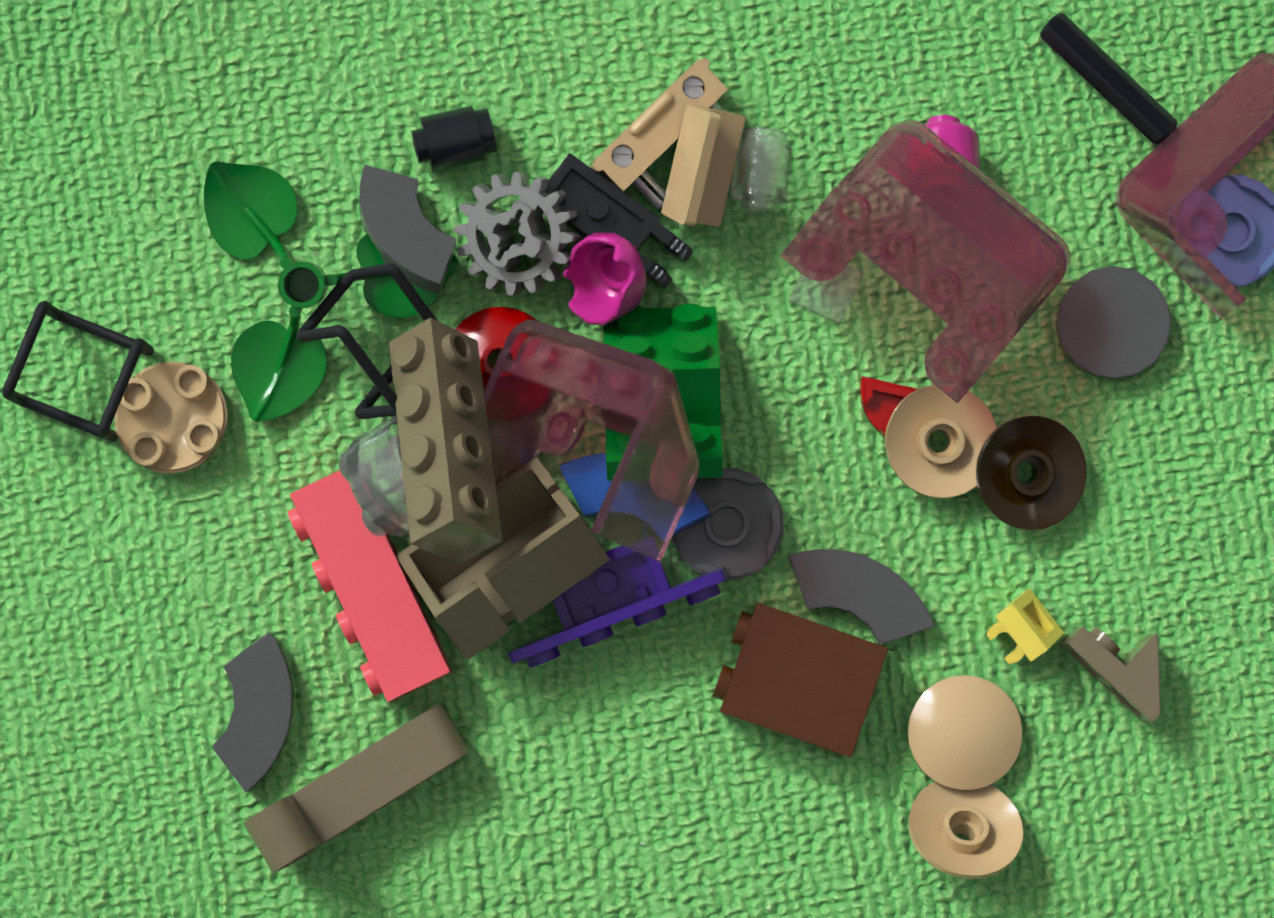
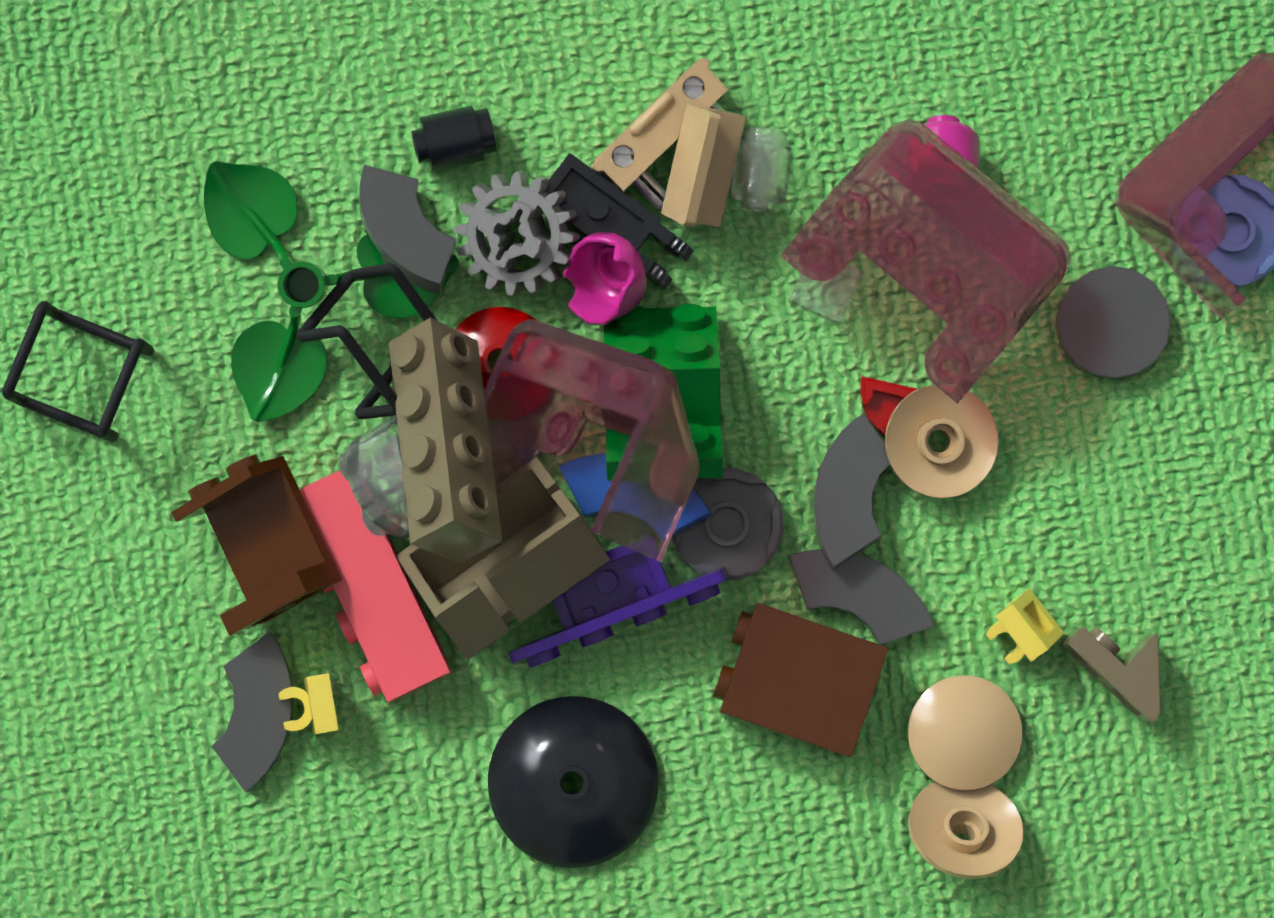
(171, 417): tan dish -> none
(265, 539): none -> reddish brown panel
(317, 705): none -> light yellow tile
(356, 788): dark tan beam -> none
(616, 774): none -> black dish
(845, 492): none -> dark grey tile
(1056, 476): dark brown dish -> none
(1108, 78): black axle -> none

